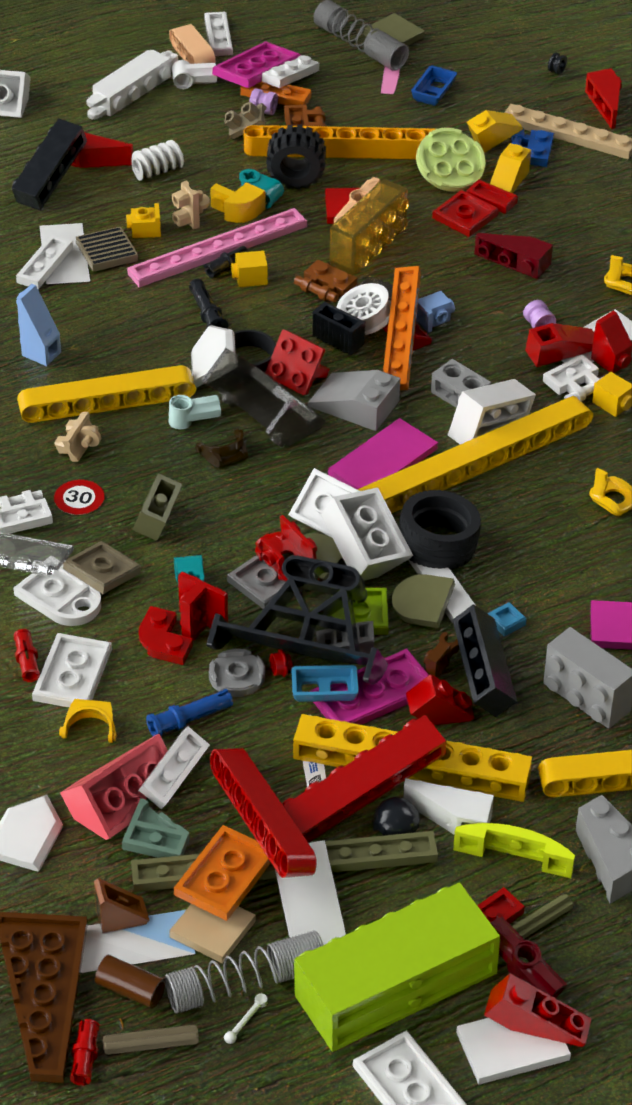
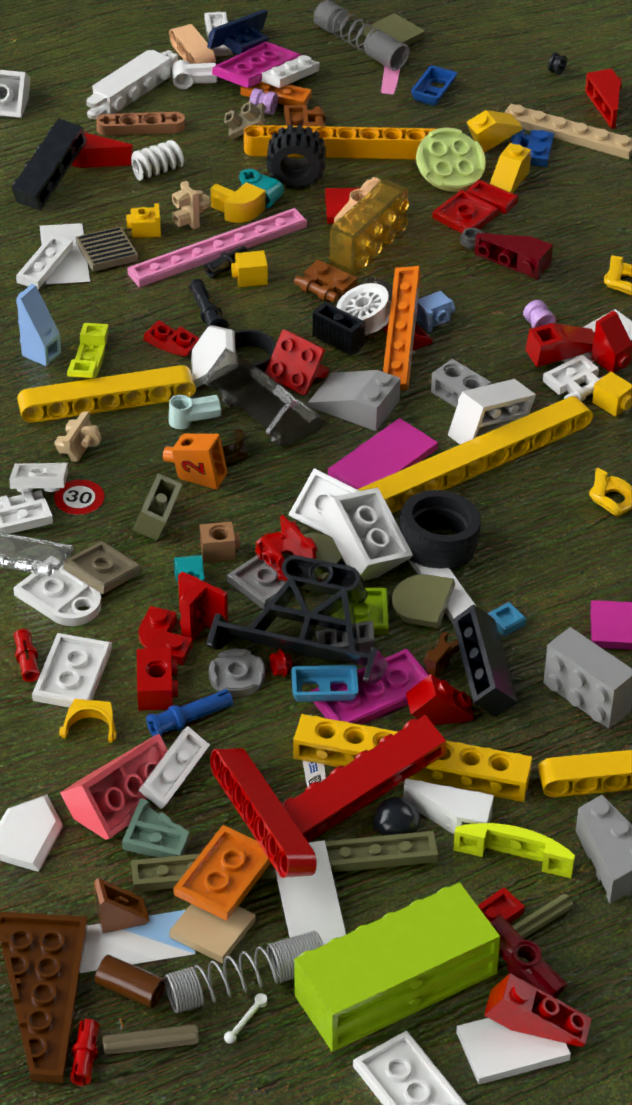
(38, 475): none -> white plate
(90, 351): none -> neon yellow slope
(117, 123): none -> nougat beam
(155, 680): none -> red brick
(167, 339): none -> red slope
(198, 459): none -> orange torso
(218, 542): none -> medium nougat brick
(240, 33): none -> dark blue bracket
(467, 239): none -> dark grey plate

